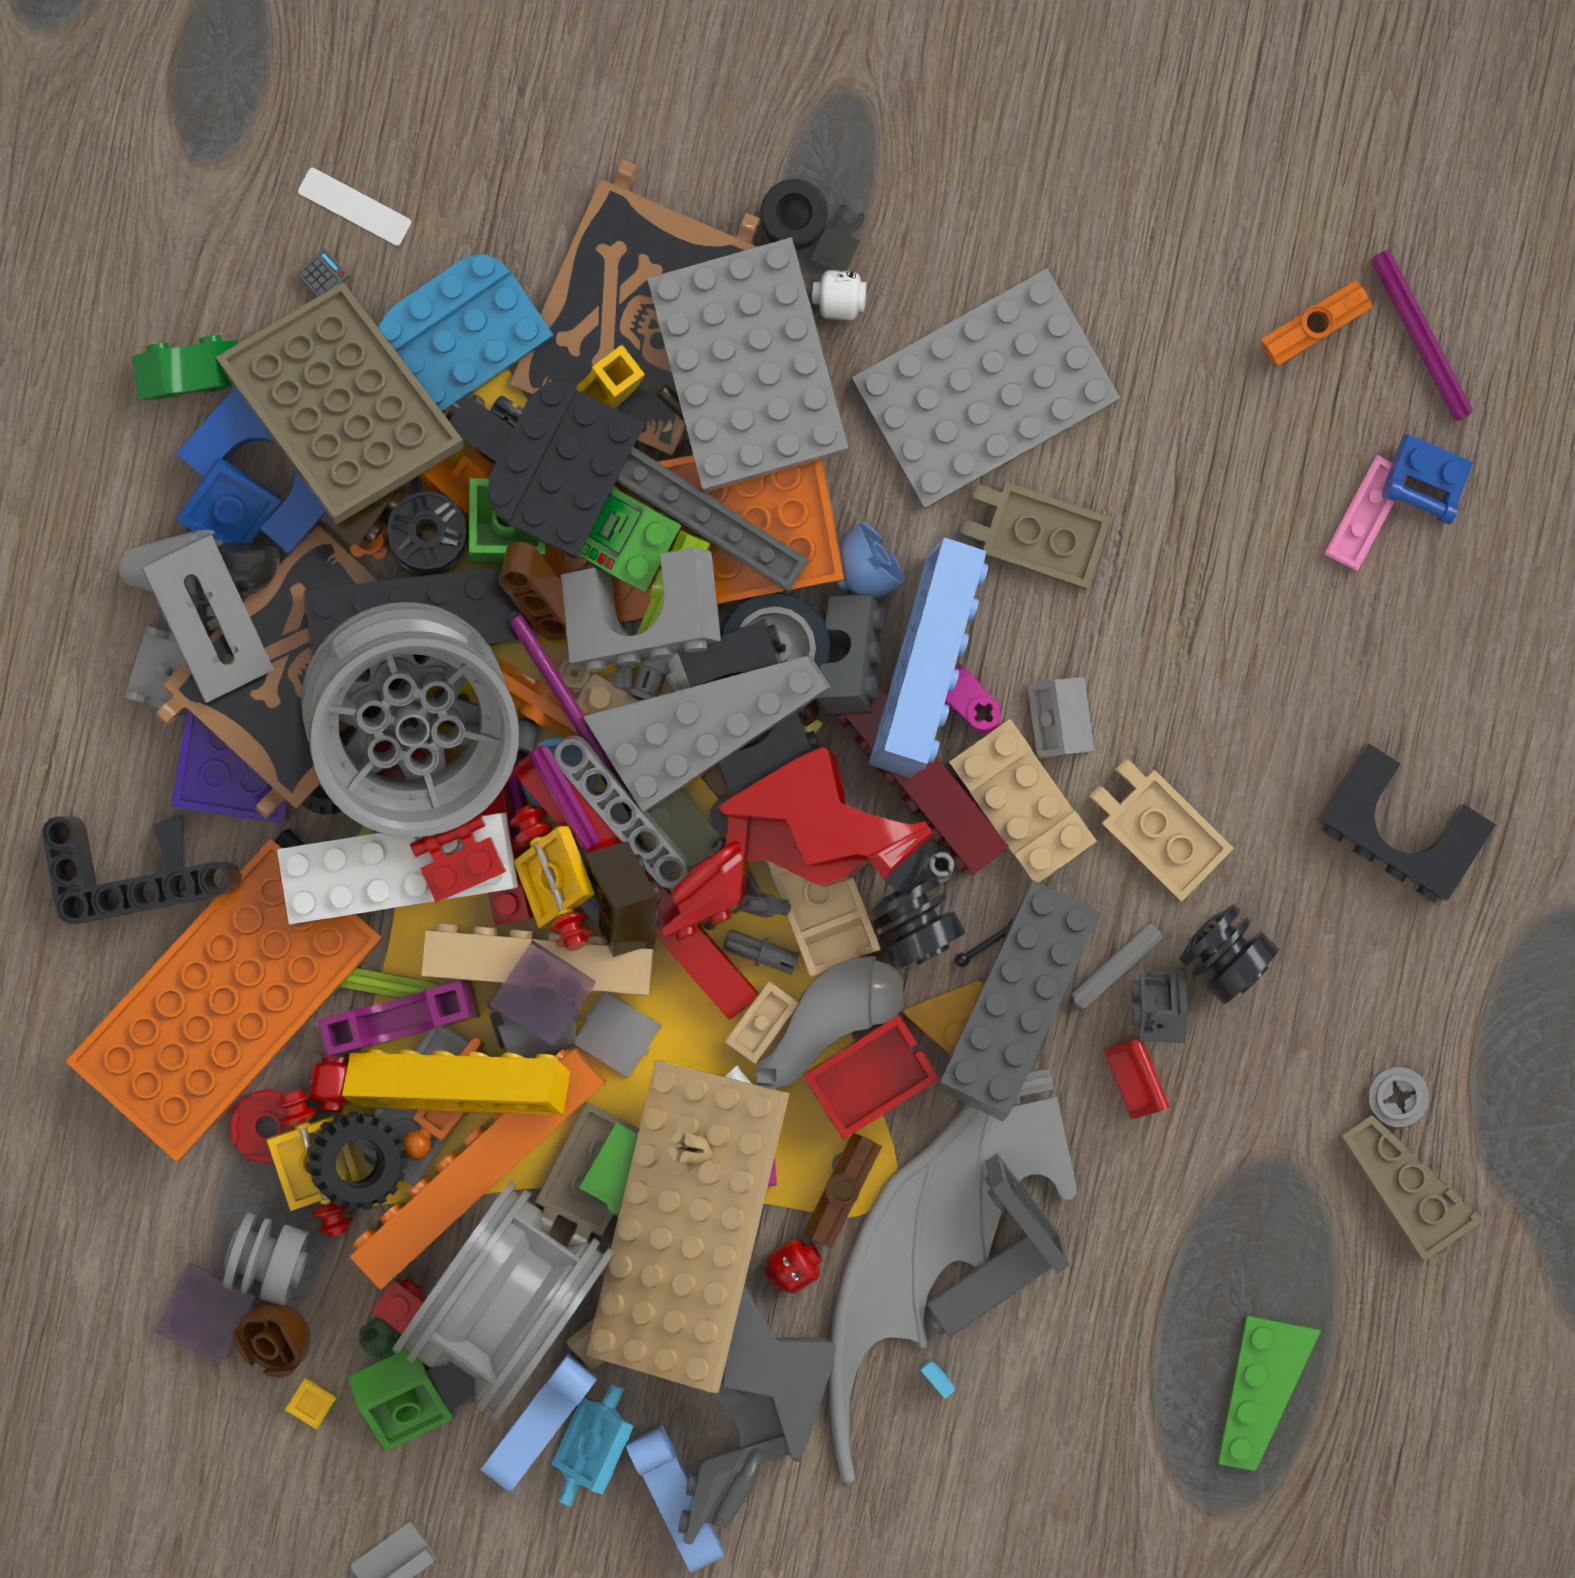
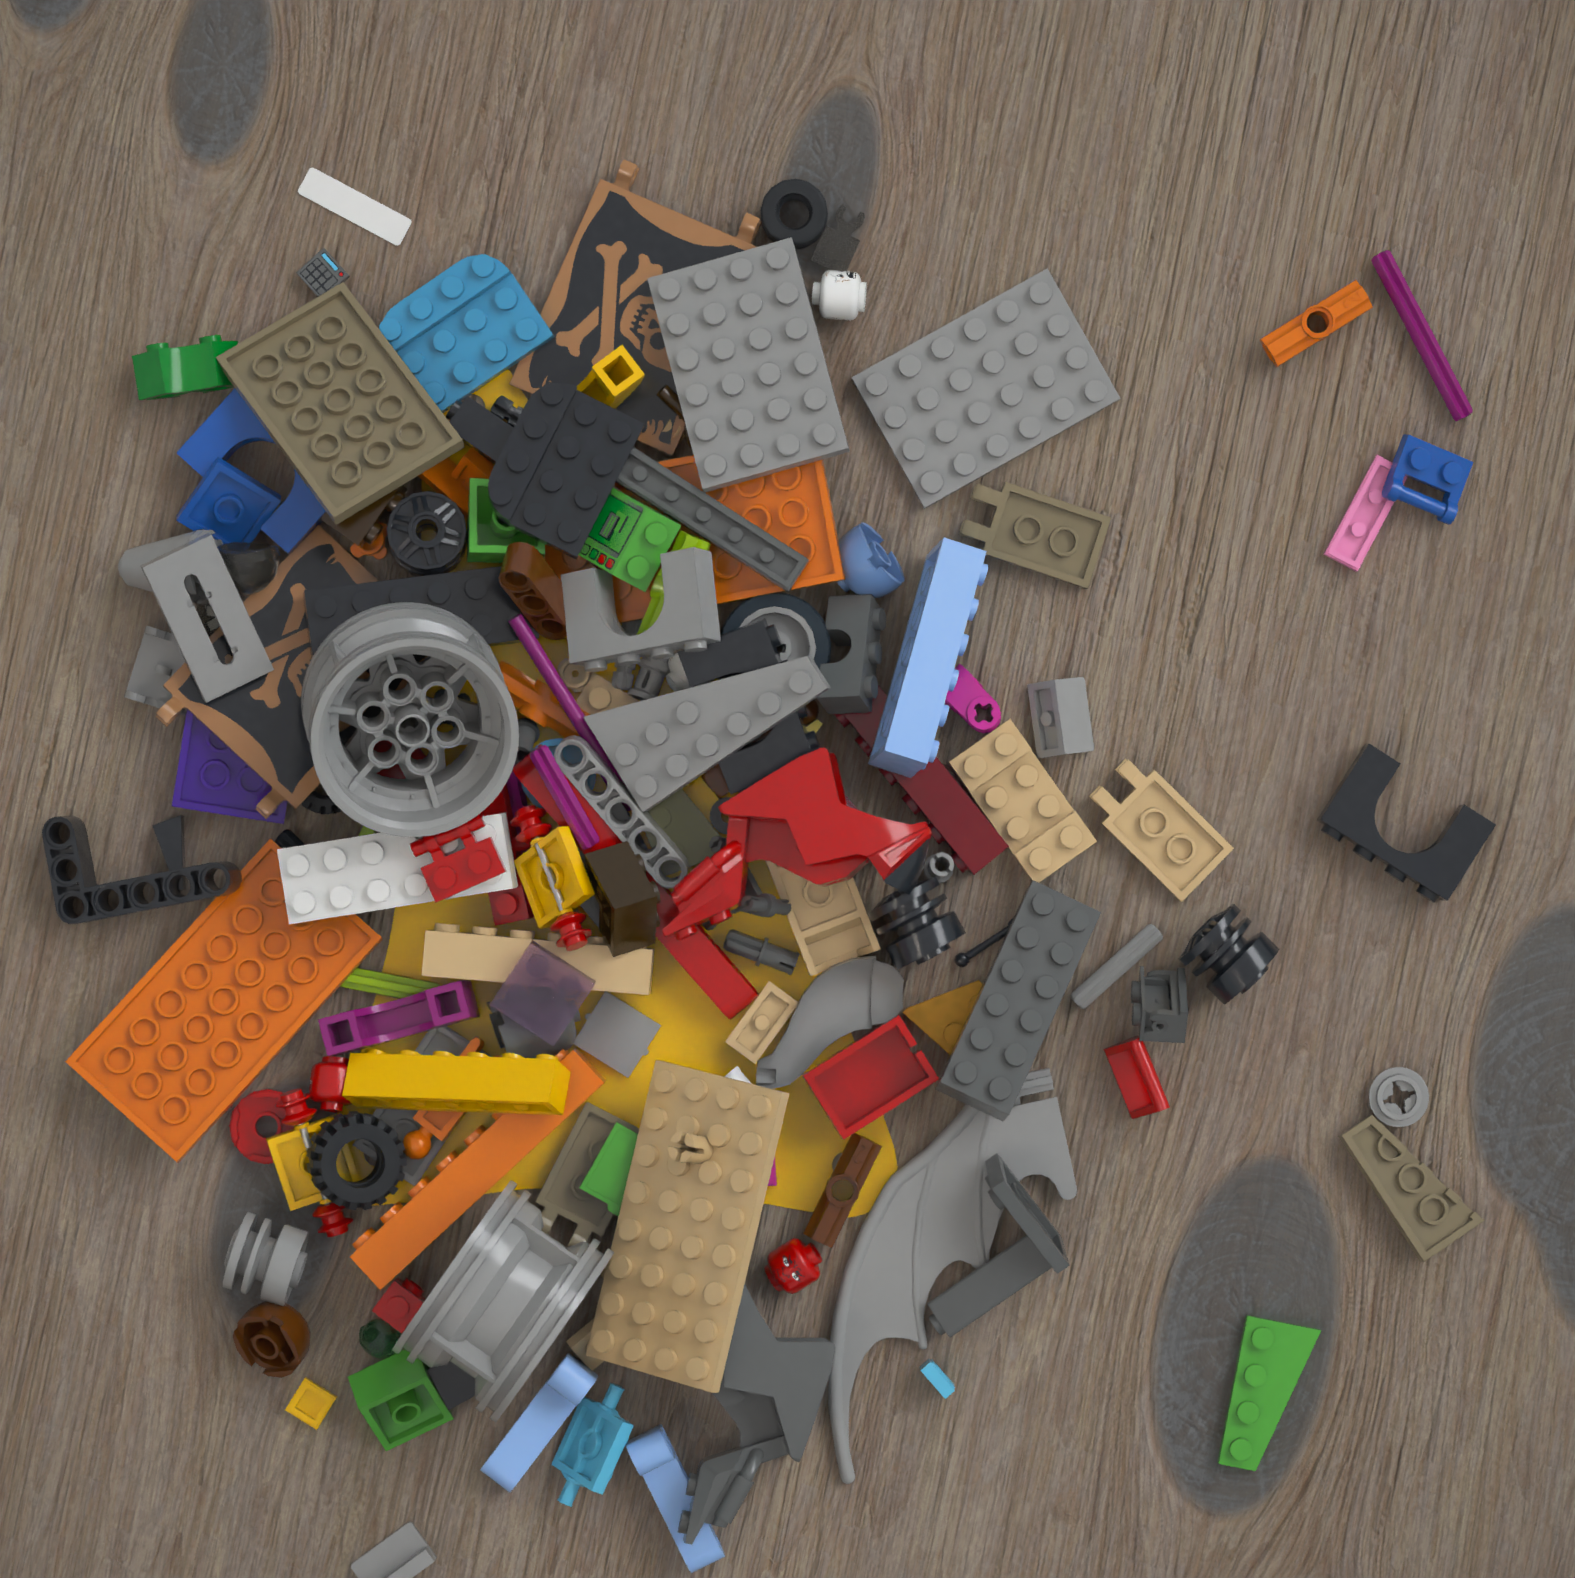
(204, 1313): clear purple plate -> none

